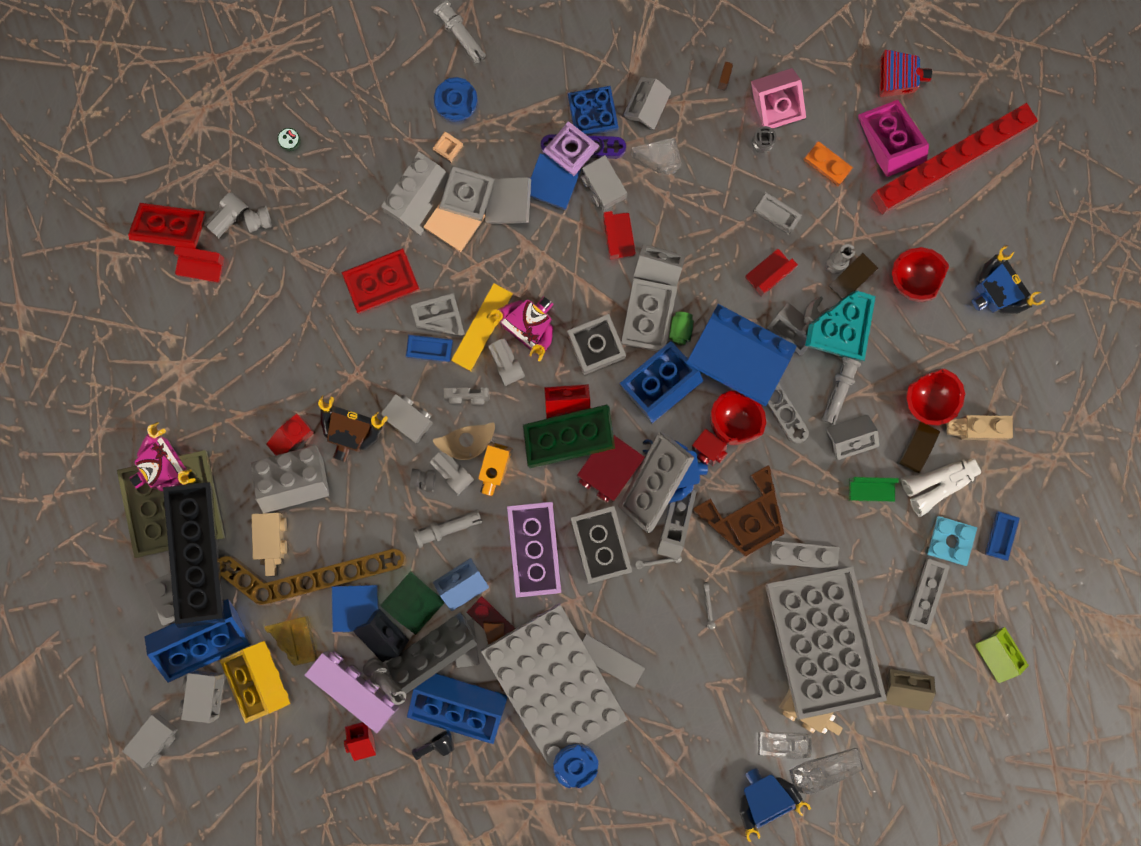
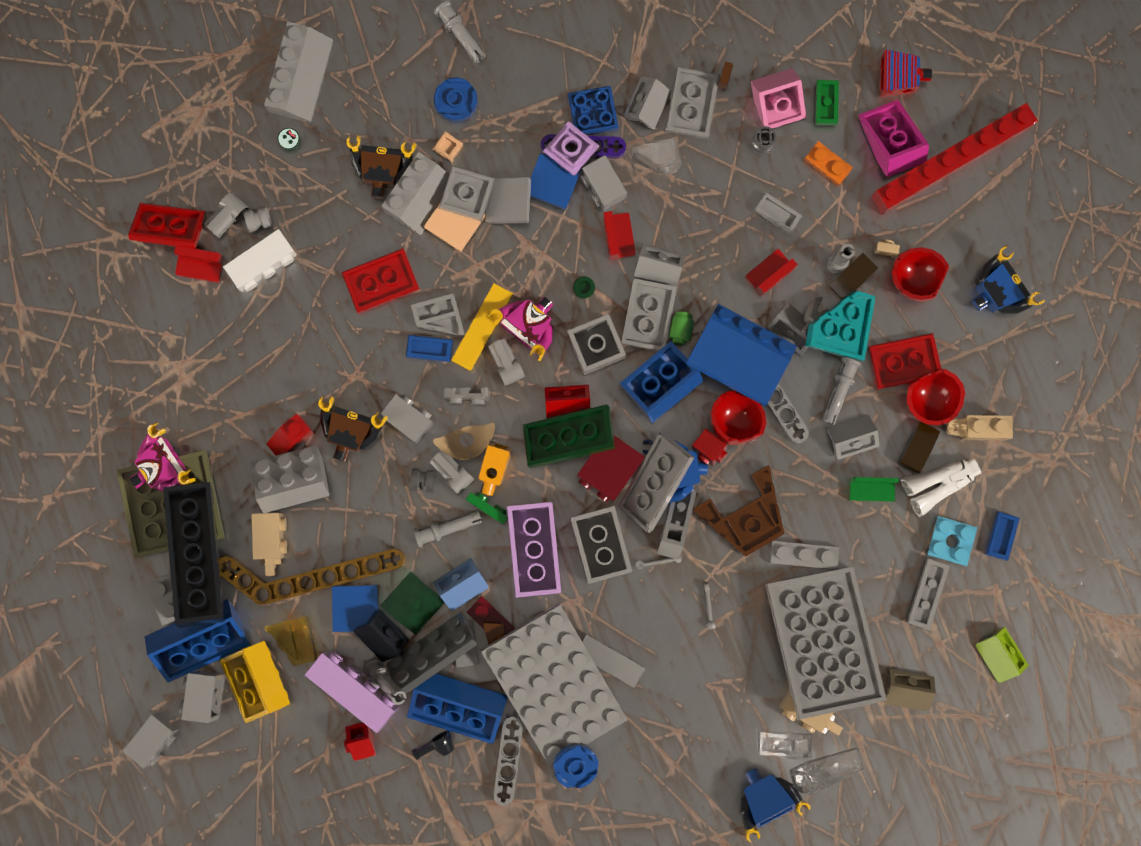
(260, 261): none -> white brick
(298, 72): none -> light grey slope
(379, 165): none -> torso
(495, 512): none -> green plate
(510, 760): none -> light grey beam
(583, 287): none -> dark green tile
(692, 103): none -> light grey tile
(826, 102): none -> green plate
(886, 248): none -> tan plate
(903, 360): none -> red tile

